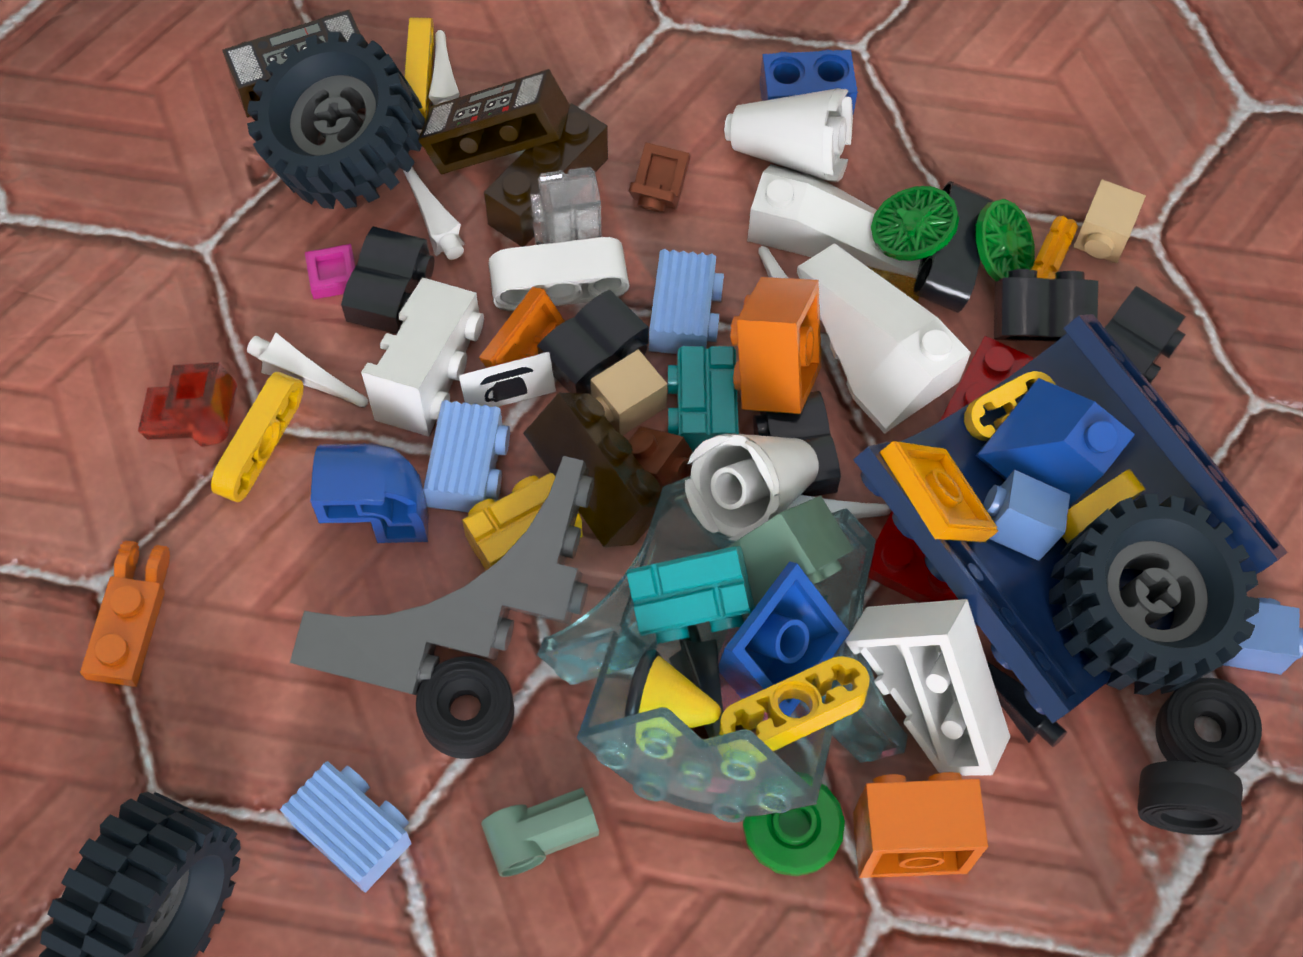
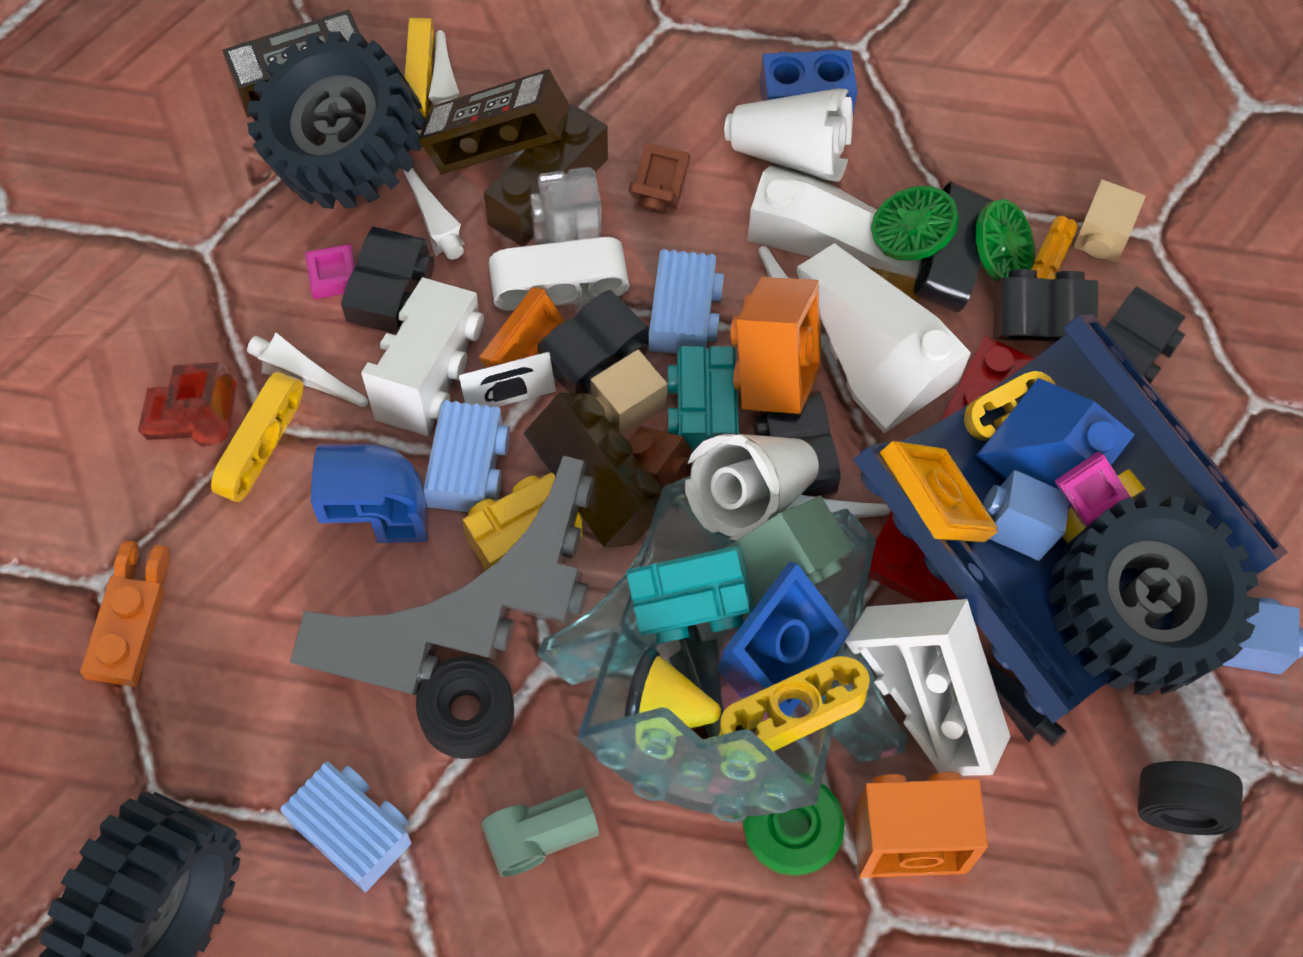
(1092, 488): none -> dark pink tile
(1227, 706): black tyre -> none

